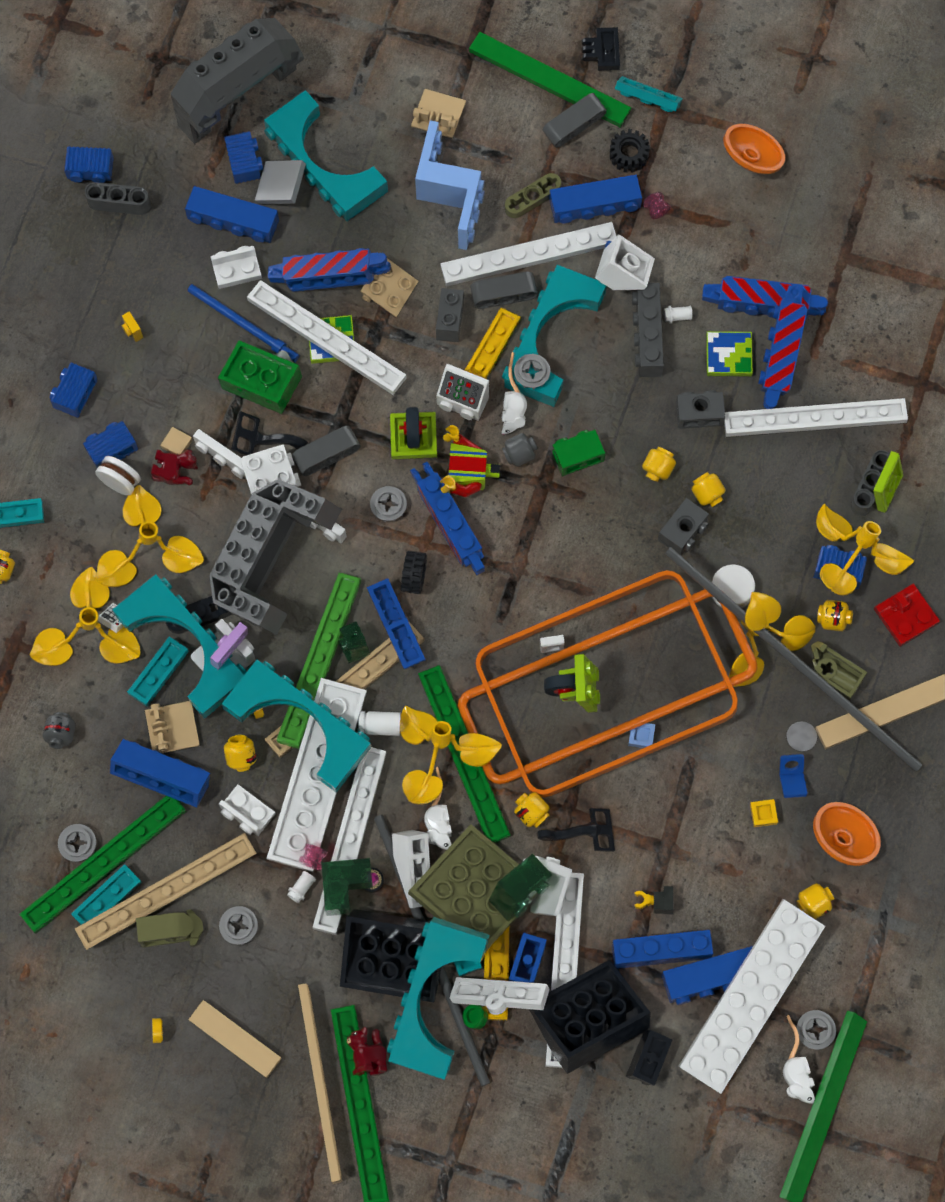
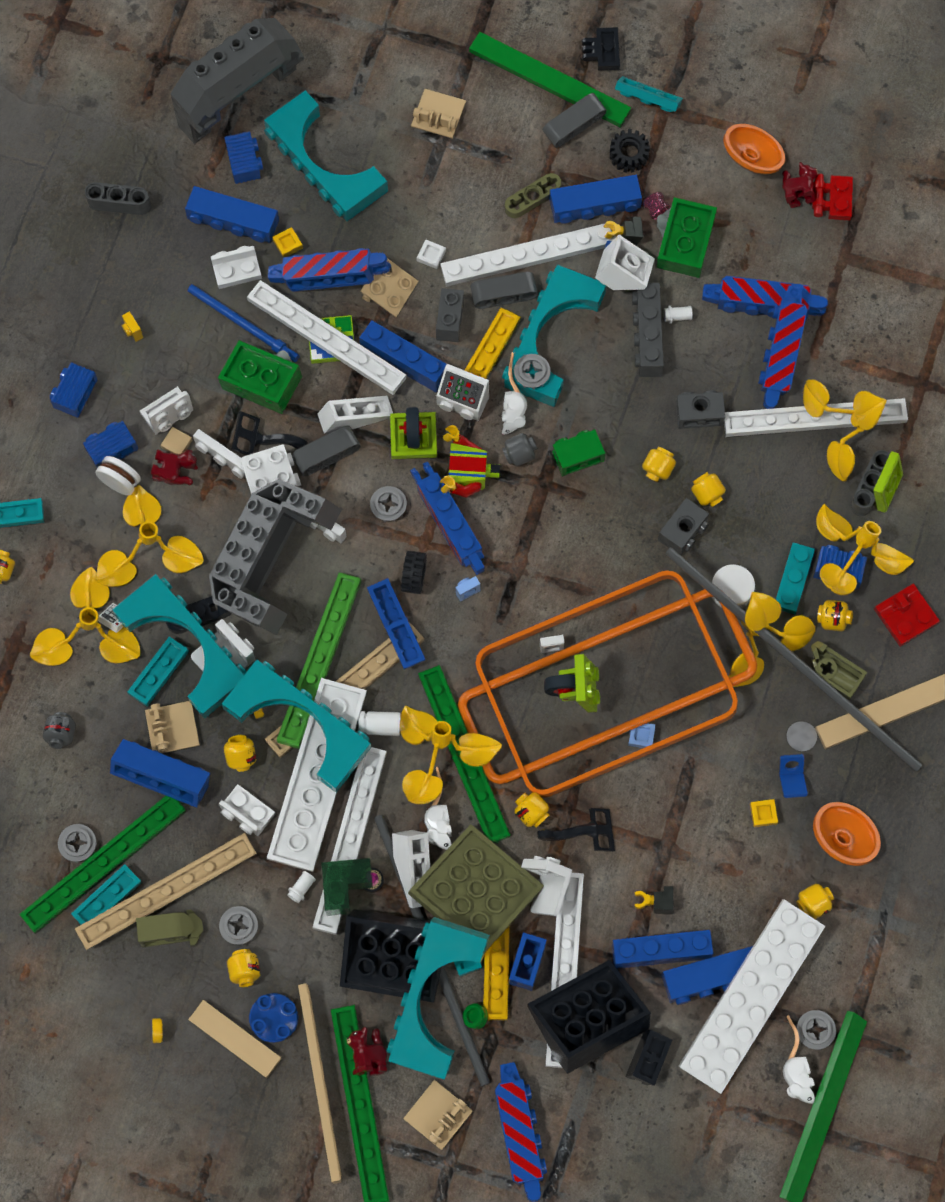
(89, 164): blue brick -> none
(167, 410): none -> white bracket
(228, 644): lavender plate -> none
(243, 967): none -> yellow head
(273, 1017): none -> blue dish
(280, 182): light grey tile -> none
(287, 242): none -> yellow plate
(313, 856): clear pink wheel -> none
(353, 642): clear green brick -> none
(354, 412): none -> white slope
(403, 355): none -> blue brick
(431, 254): none -> white tile
(438, 1114): none -> tan hinge
(449, 185): light blue bracket -> none
(467, 588): none -> light blue plate
(499, 994): white hinge -> none
(515, 889): clear green brick -> none
(518, 1131): none -> blue hinge
(629, 230): none -> pearl dark grey piece
(685, 236): none -> green piece
(729, 353): tile -> none
(794, 577): none -> teal plate
(800, 185): none -> dark red animal
(840, 197): none -> red plate
(865, 415): none -> yellow plant

